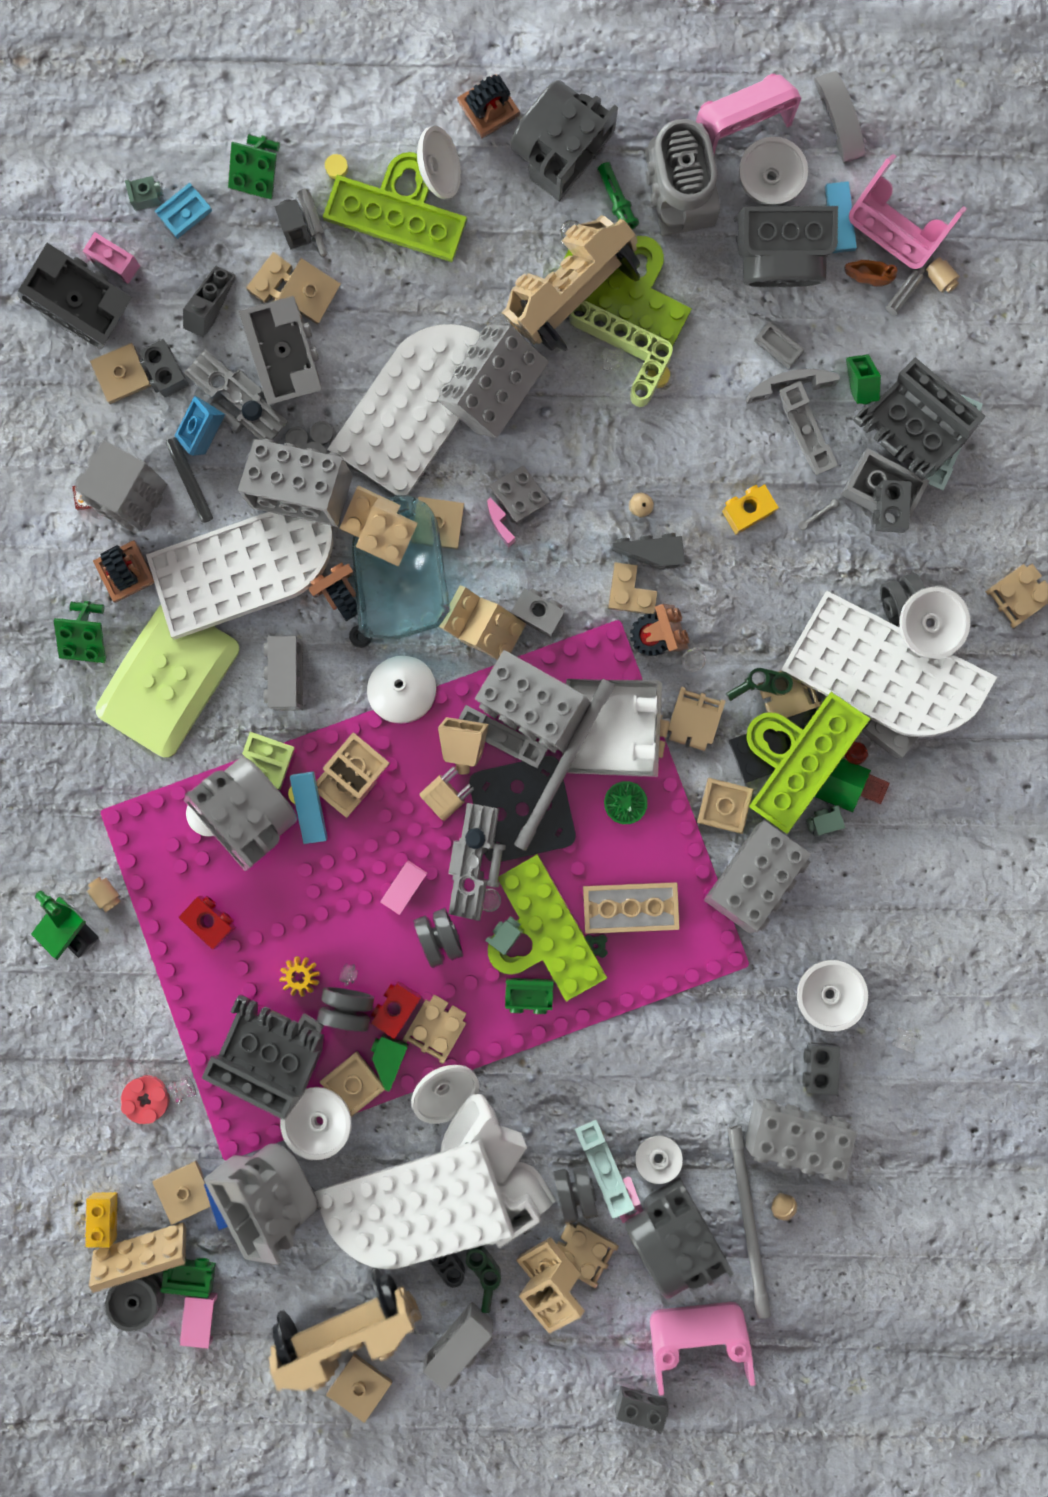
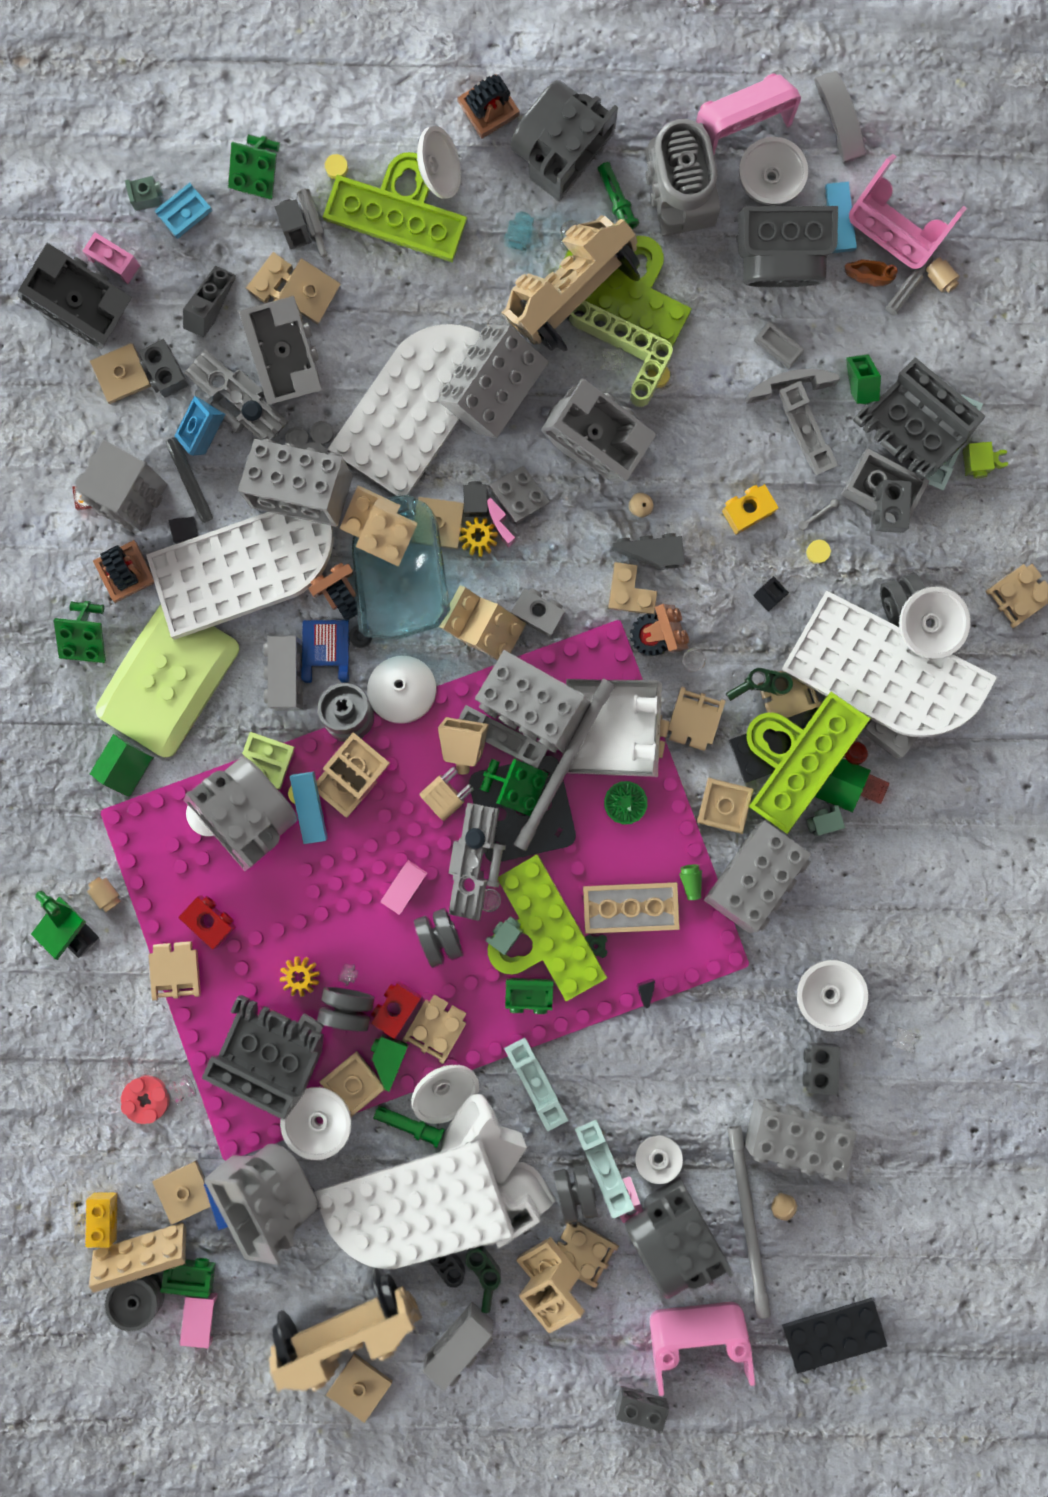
(121, 766): none -> green slope
(174, 970): none -> tan plate
(183, 529): none -> black slope
(325, 645): none -> blue flag
(345, 710): none -> dark grey wheel
(419, 1130): none -> green pin
(471, 533): none -> yellow gear
(475, 499): none -> dark grey brick
(519, 232): none -> clear light blue brick
(520, 787): none -> green plate
(536, 1084): none -> light aqua slope
(598, 432): none -> light grey brick
(646, 991): none -> black slope
(692, 881): none -> bright green cone
(770, 593): none -> black slope
(818, 551): none -> light yellow tile
(834, 1335): none -> black plate
(981, 459): none -> lime brick

